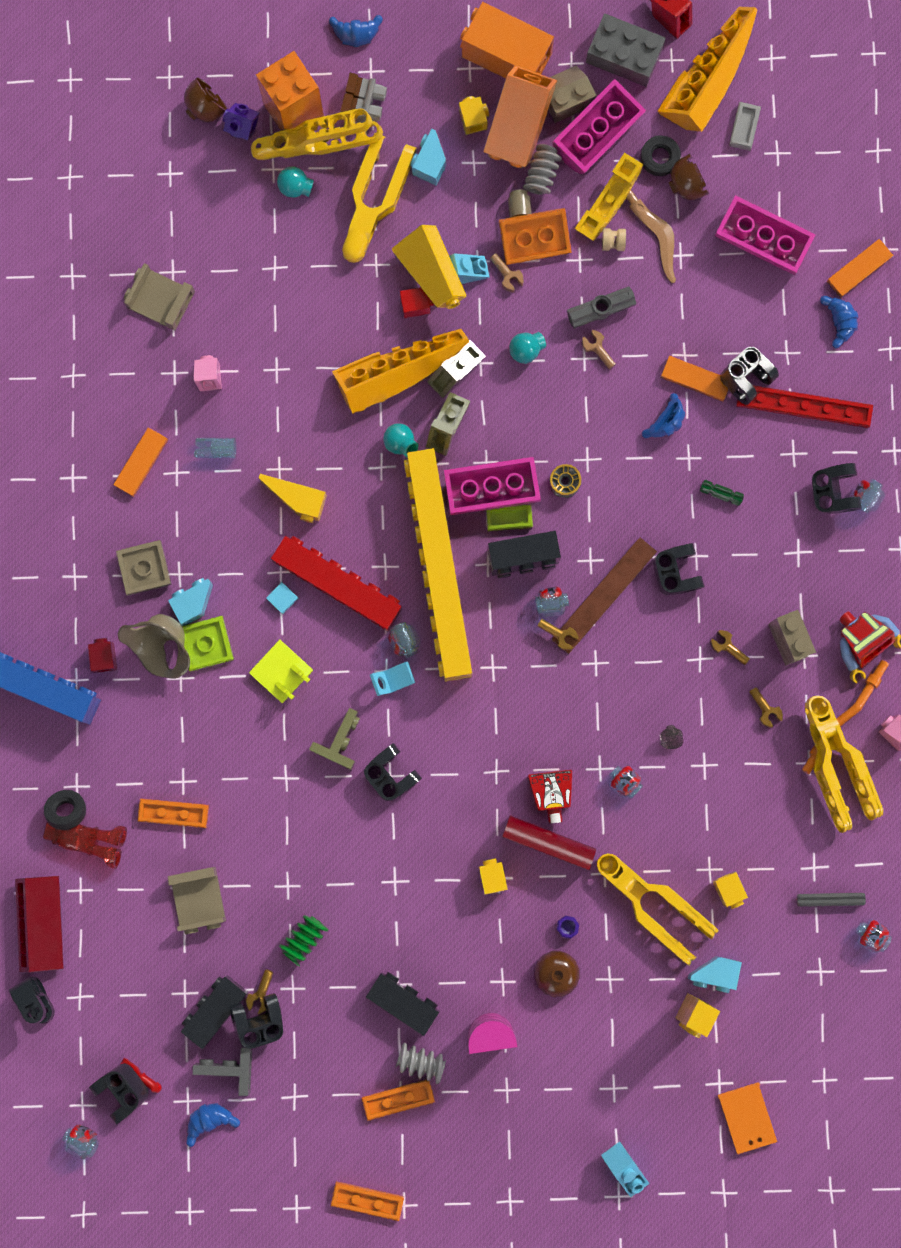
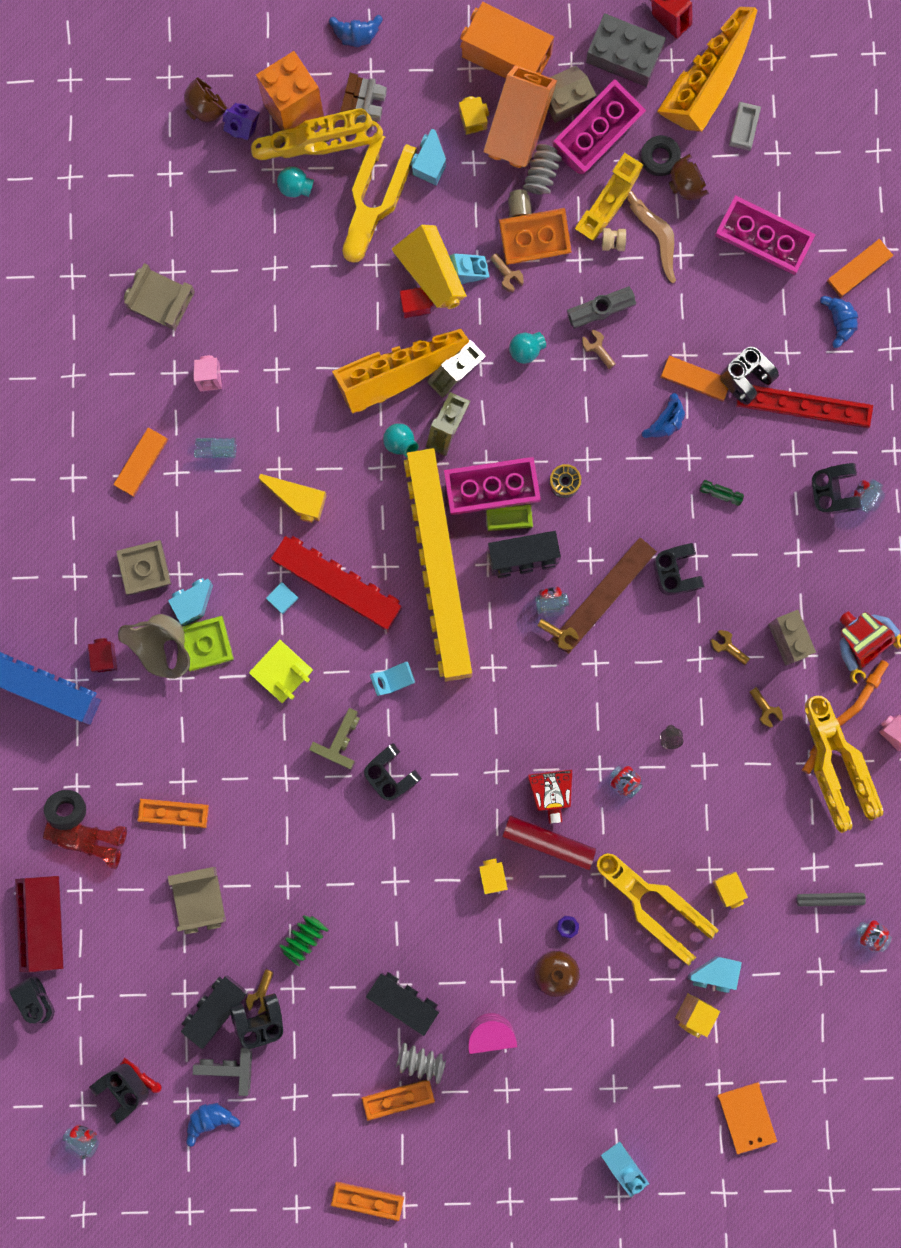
(404, 639): clear light blue head -> none

